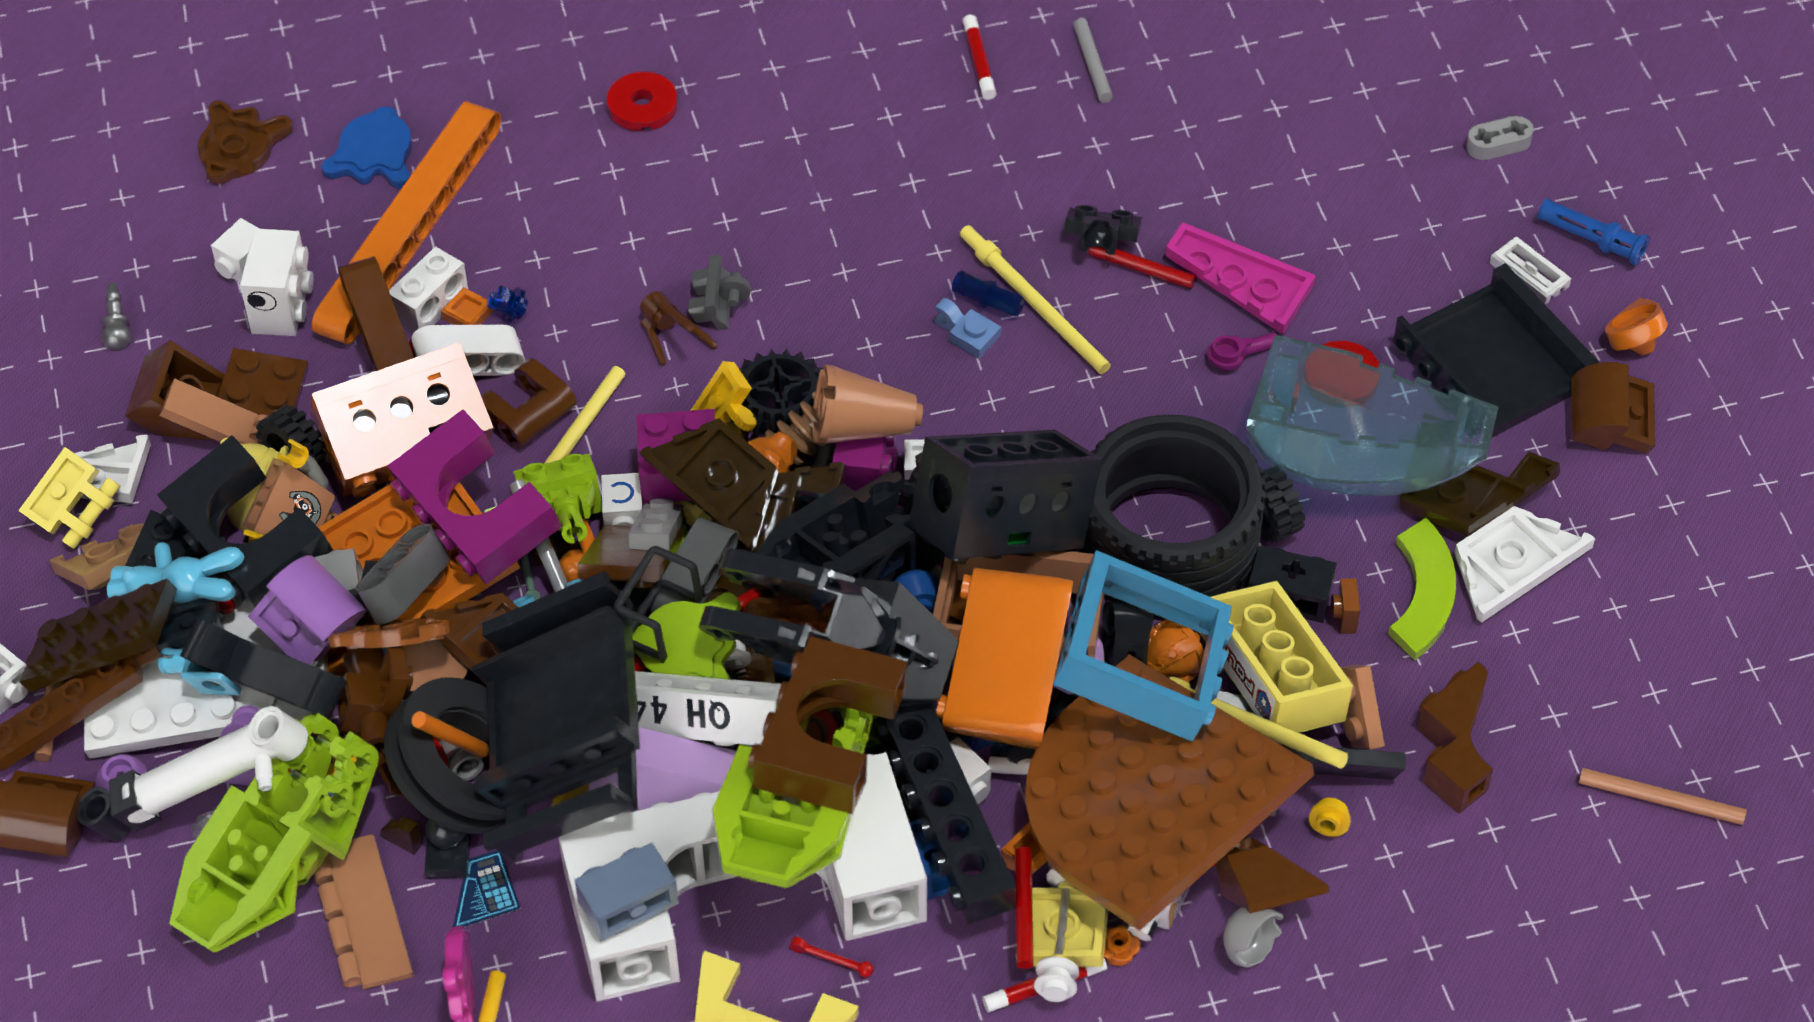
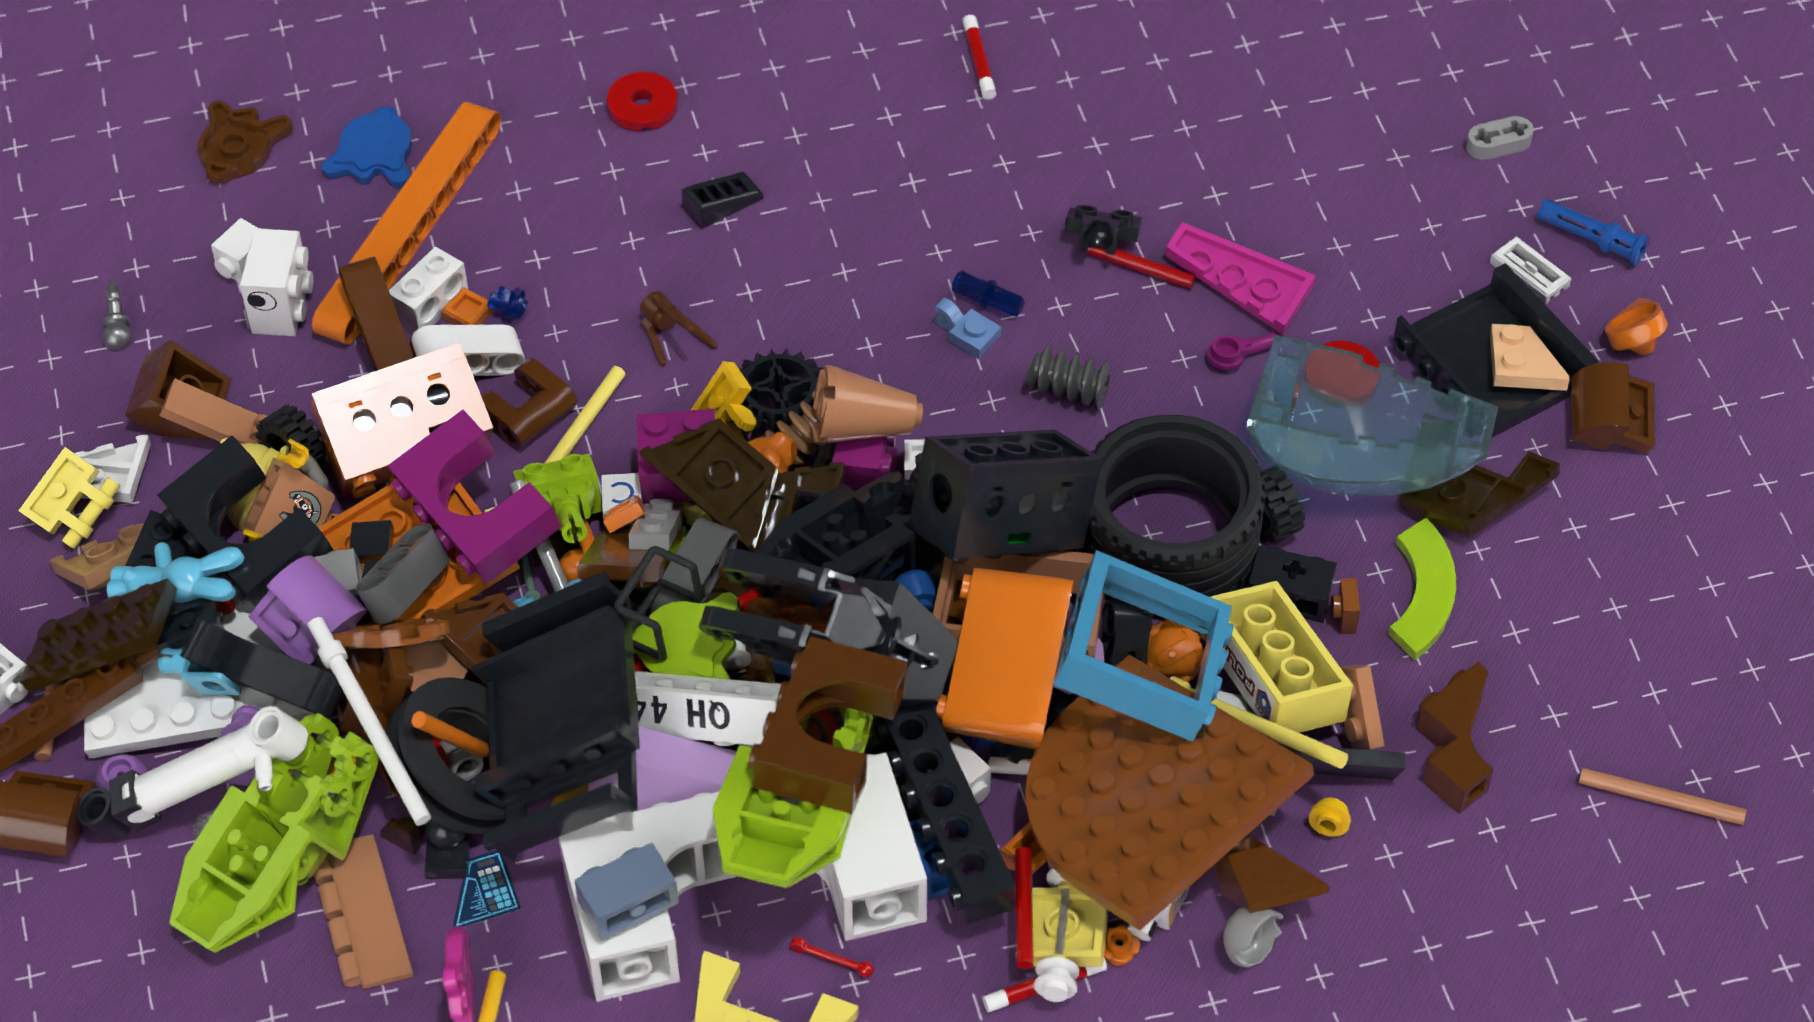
(263, 381): reddish brown plate -> none
(334, 657): none -> white bar
(371, 539): none -> black tile
(623, 513): none -> orange tile
(705, 209): none -> black slope
(721, 293): dark grey hips -> none
(991, 256): light yellow bar -> none
(1069, 377): none -> dark grey piece
(1092, 59): light grey bar -> none
(1514, 557): white wing -> none
(1524, 360): none -> light nougat wing

